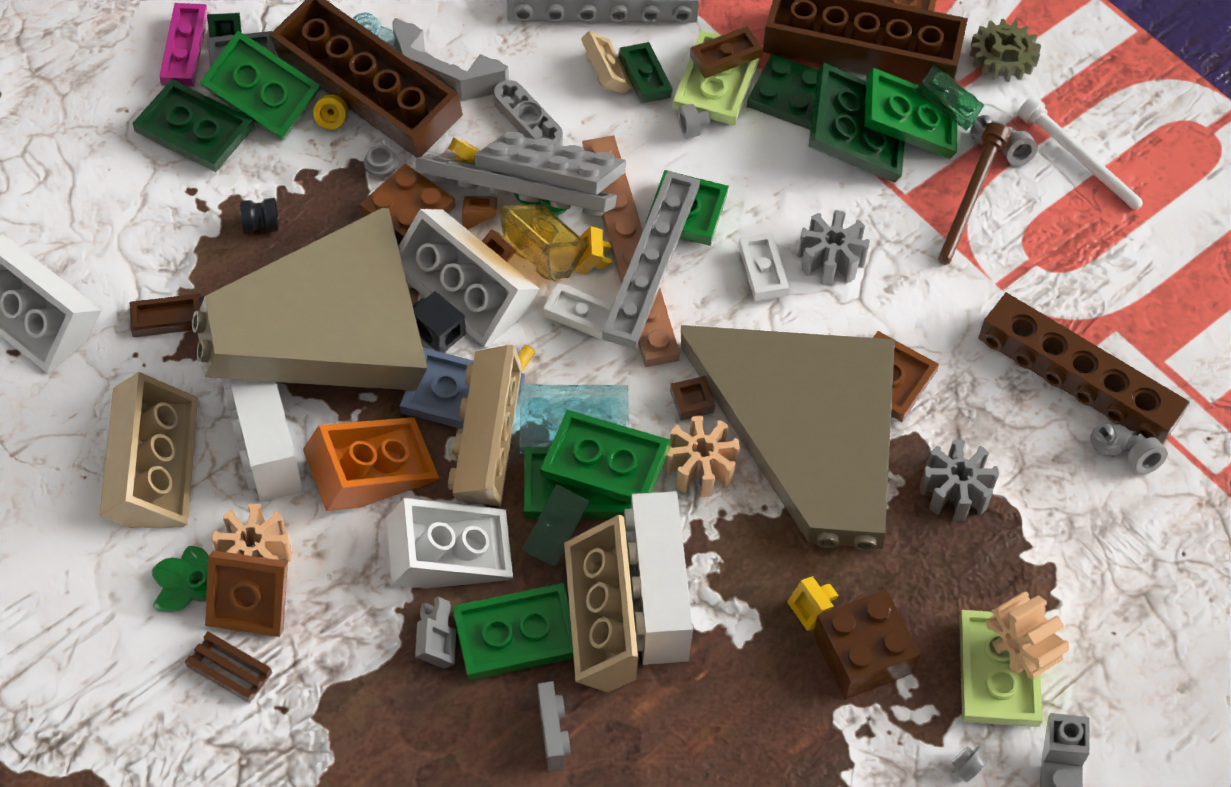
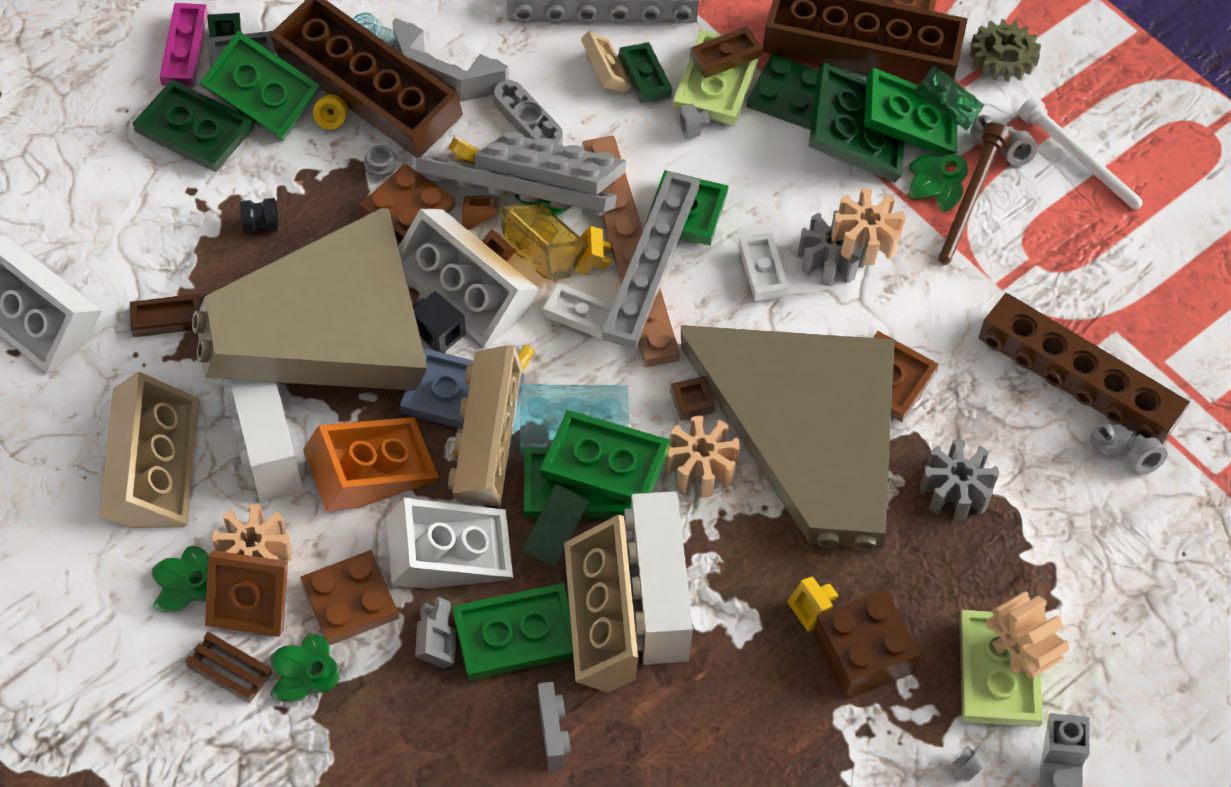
(298, 669): none -> green plate
(349, 597): none -> dark orange plate
(868, 226): none -> light nougat gear
(935, 181): none -> green plate

